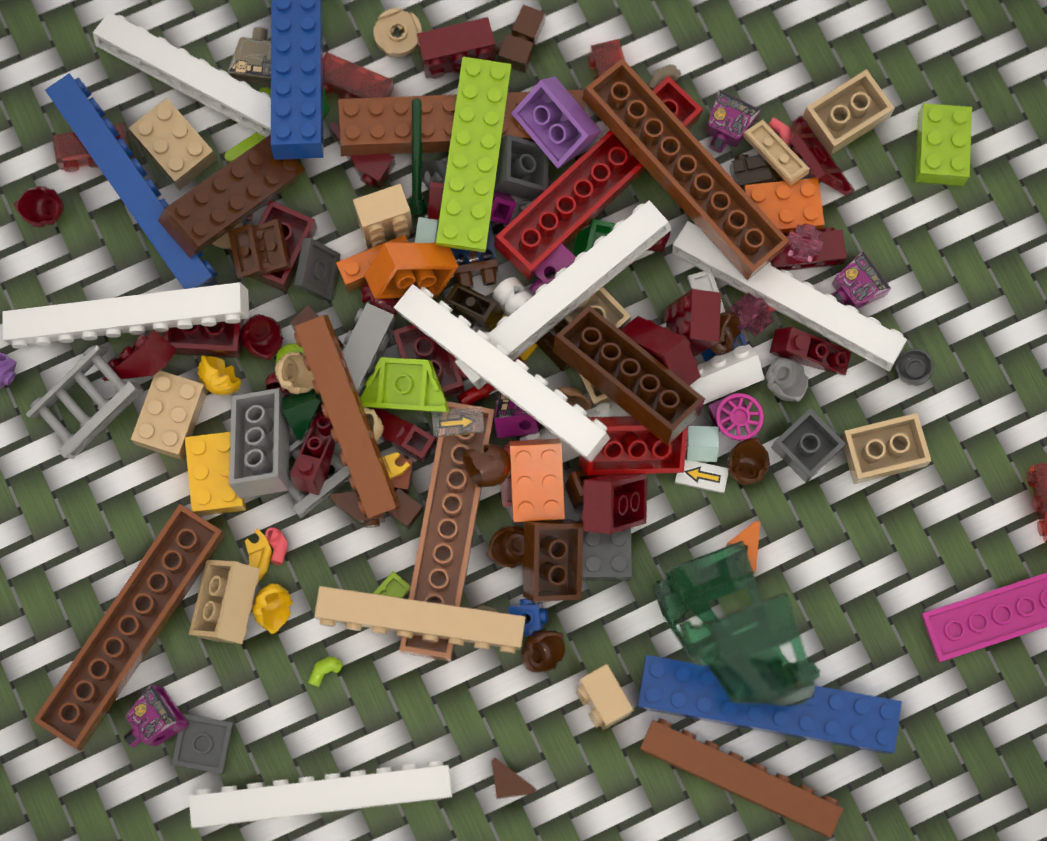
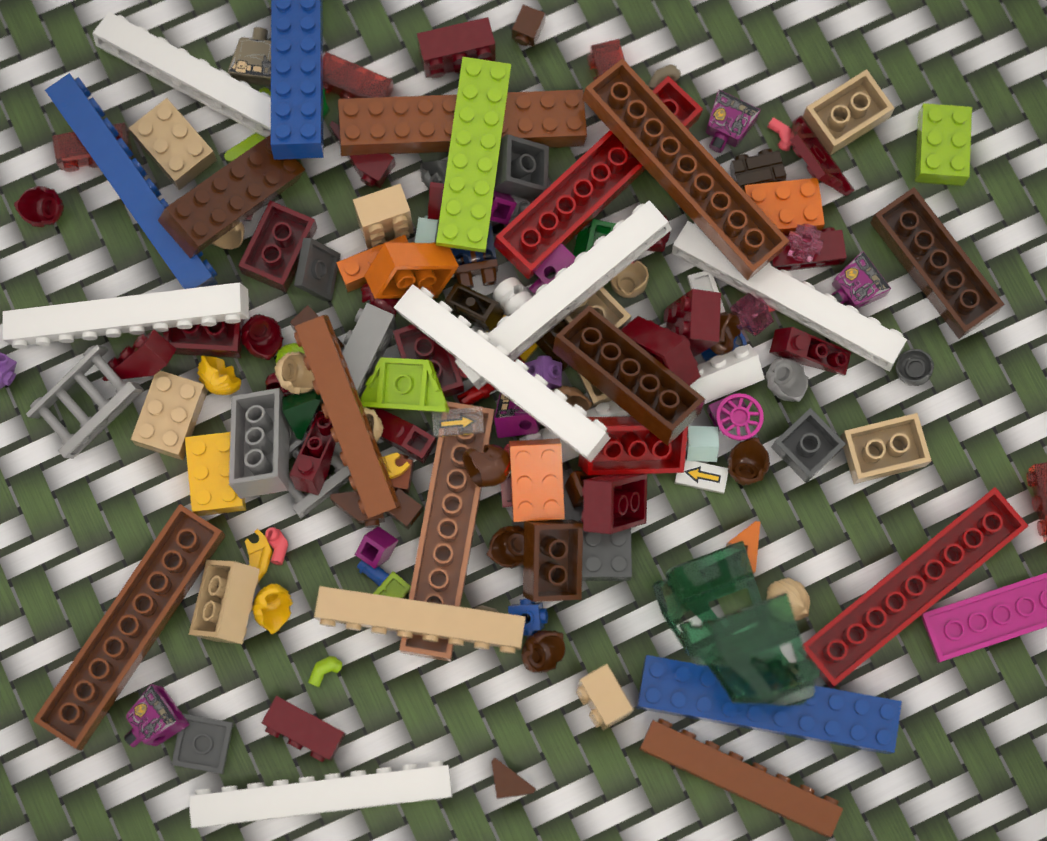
(259, 249): reddish brown slope -> none
(302, 729): none -> dark red brick
(376, 547): none -> magenta brick
(377, 575): none -> blue pin
(385, 27): tan plate -> none
(417, 203): dark green piece -> none
(515, 52): reddish brown brick -> none
(547, 369): none -> medium lavender brick
(556, 121): medium lavender slope -> none
(631, 280): none -> tan hair
(776, 152): tan tile -> none
(796, 593): none -> tan hair
(913, 587): none -> red brick
(936, 263): none -> reddish brown brick

